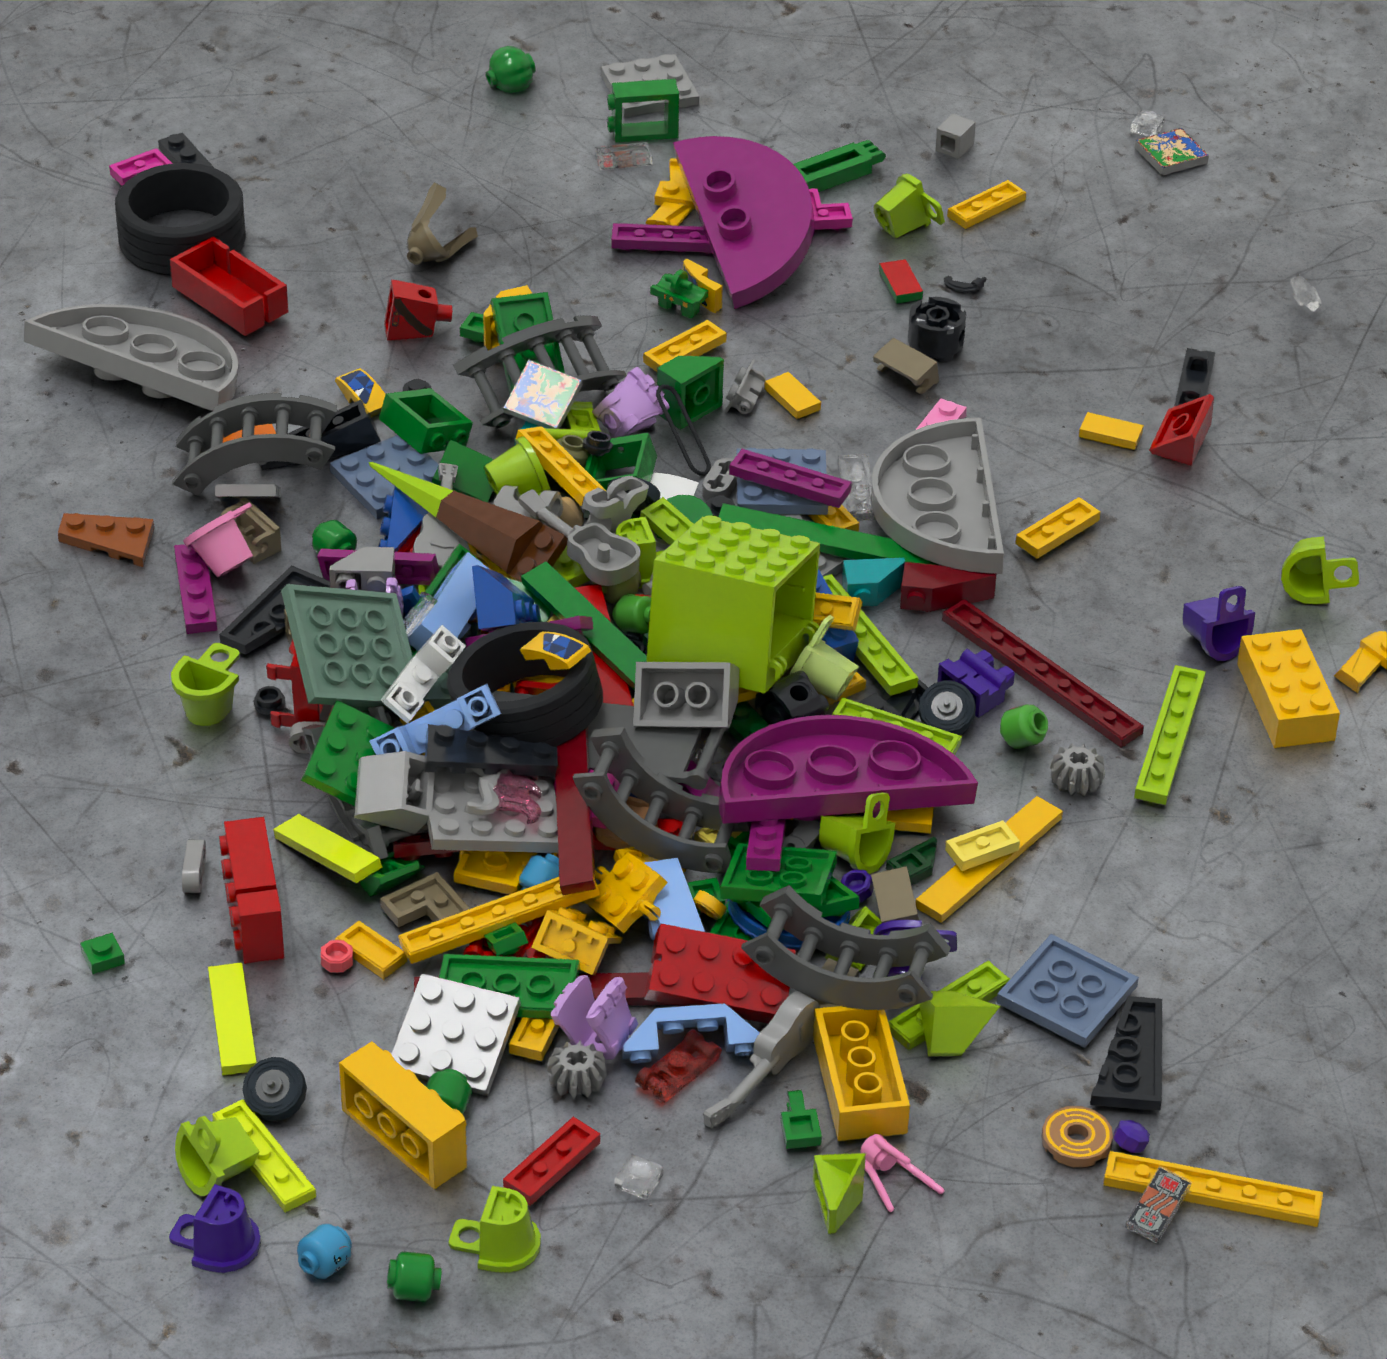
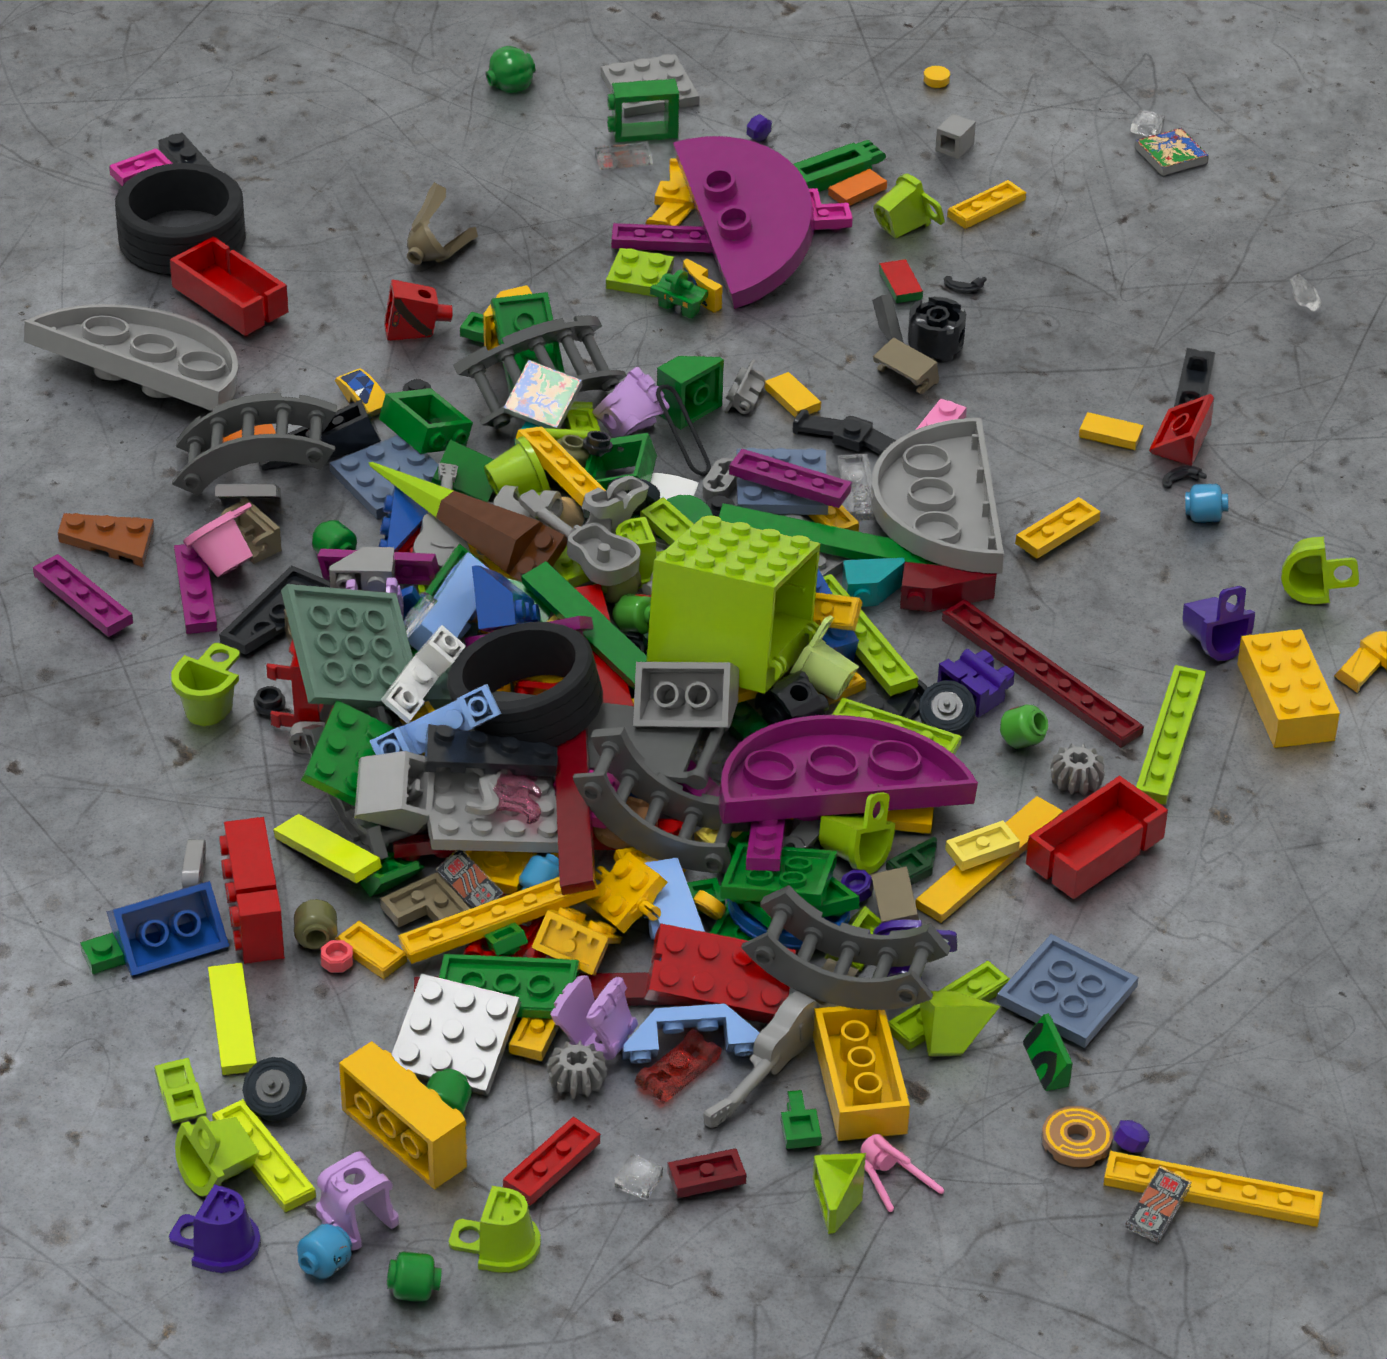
(83, 595): none -> magenta plate
(168, 928): none -> blue slope
(180, 1090): none -> lime slope
(315, 923): none -> olive head
(339, 1197): none -> lavender piece
(468, 879): none -> tile
(557, 650): yellow slope -> none
(638, 271): none -> lime plate
(689, 343): yellow plate -> none
(706, 1173): none -> dark red plate
(759, 128): none -> dark purple tile
(849, 433): none -> black plate
(857, 187): none -> orange tile
(887, 317): none -> dark grey tile
(936, 76): none -> yellow tile
(1048, 1054): none -> green slope
(1096, 837): none -> red piece
(1134, 1059): black wing -> none
(1180, 472): none -> black piece
(1206, 503): none -> dark azure head

